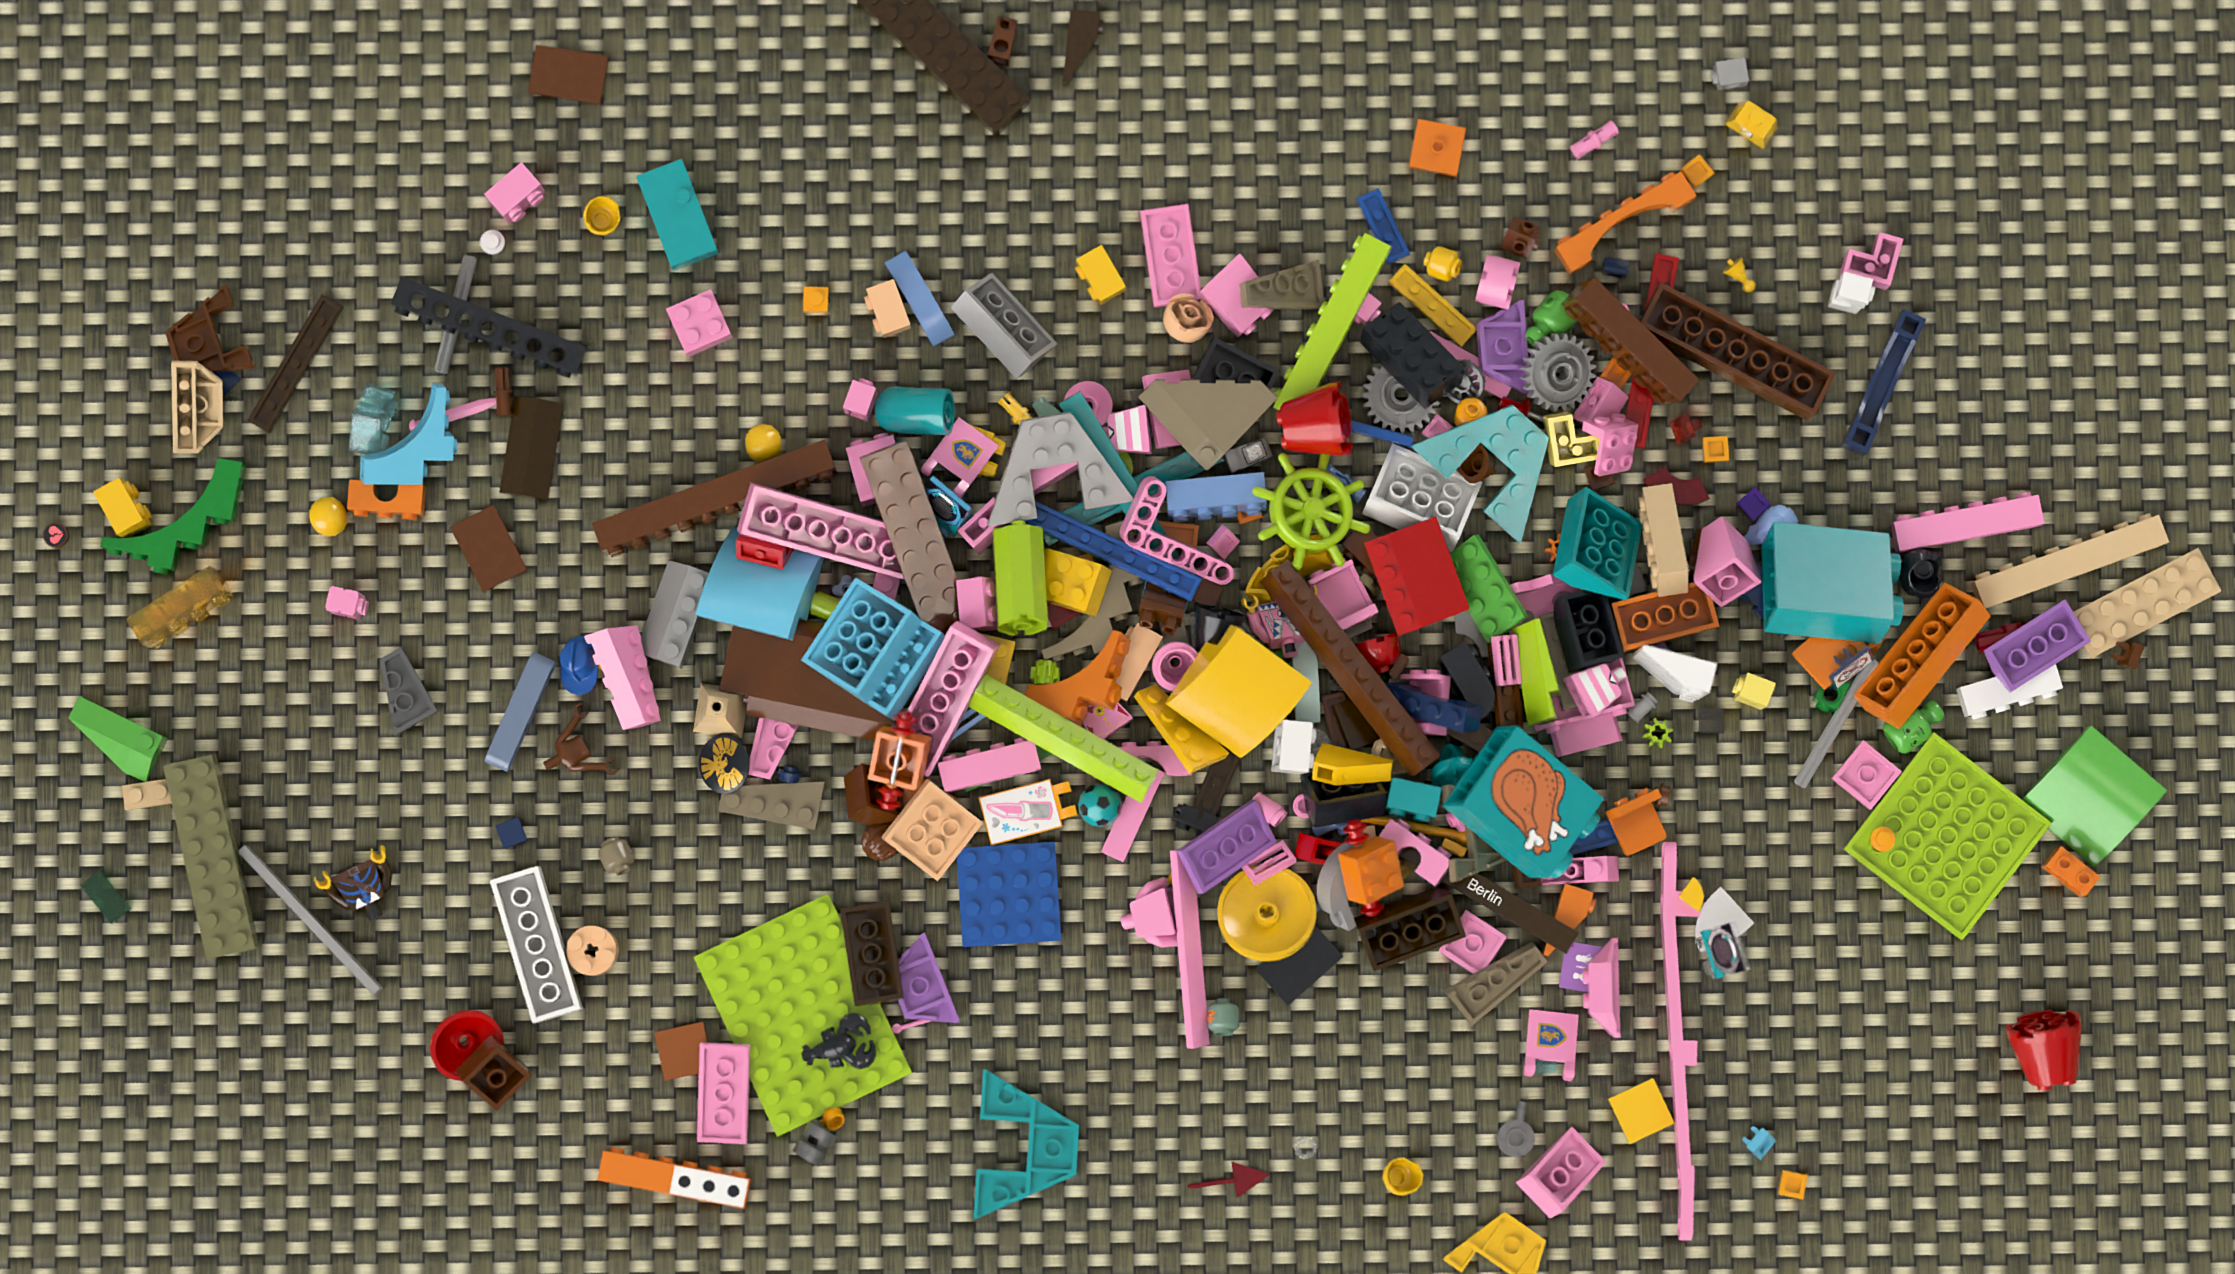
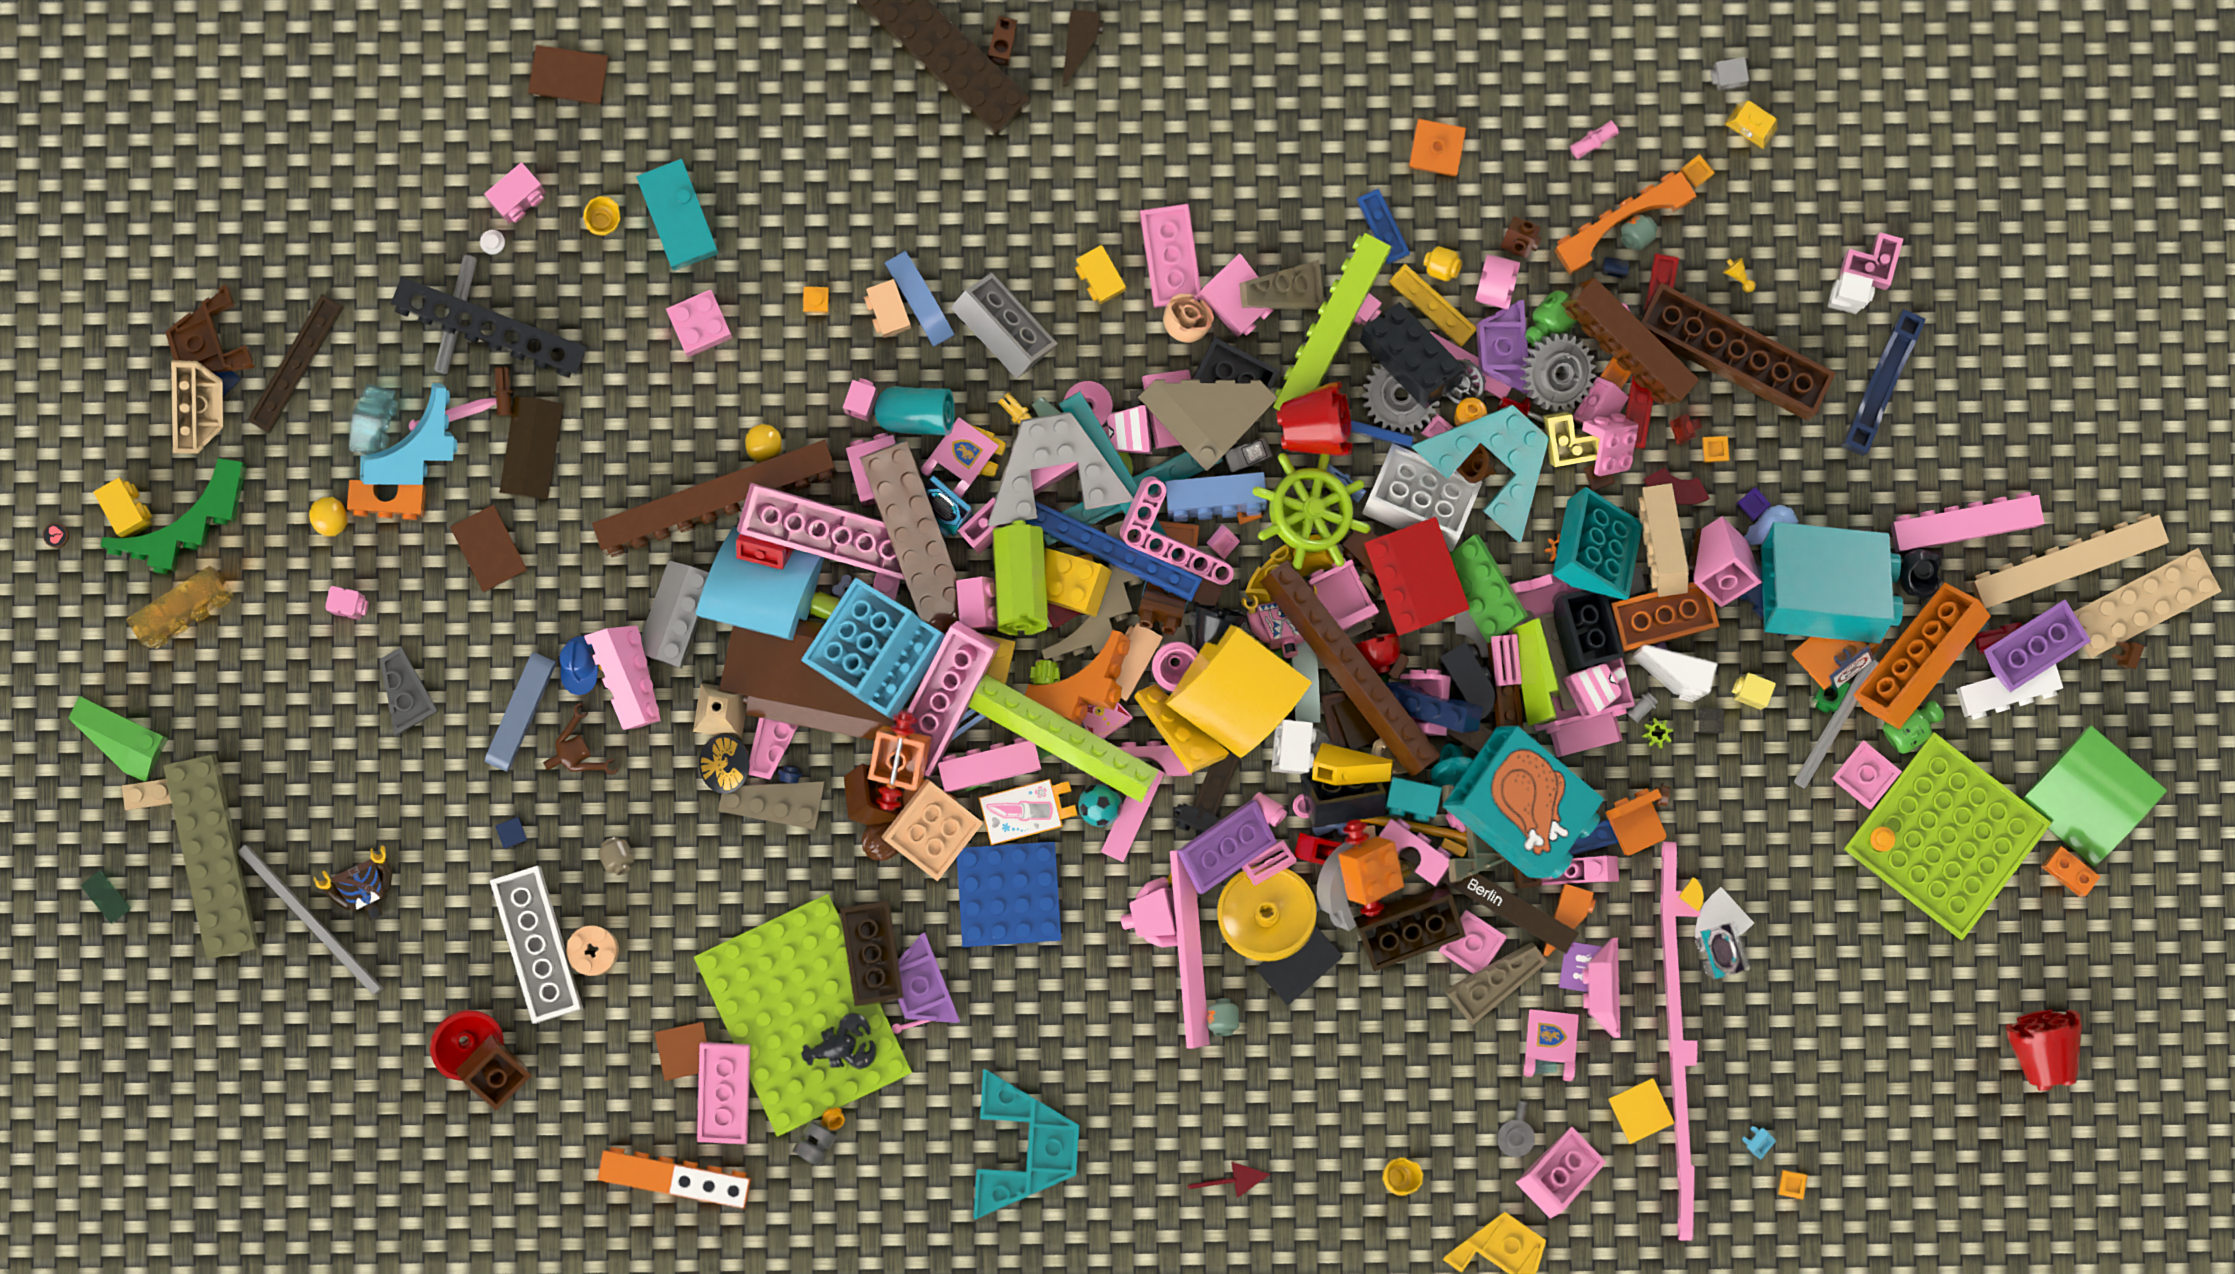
(1312, 1143): clear bush -> none
(1638, 232): none -> sand green head

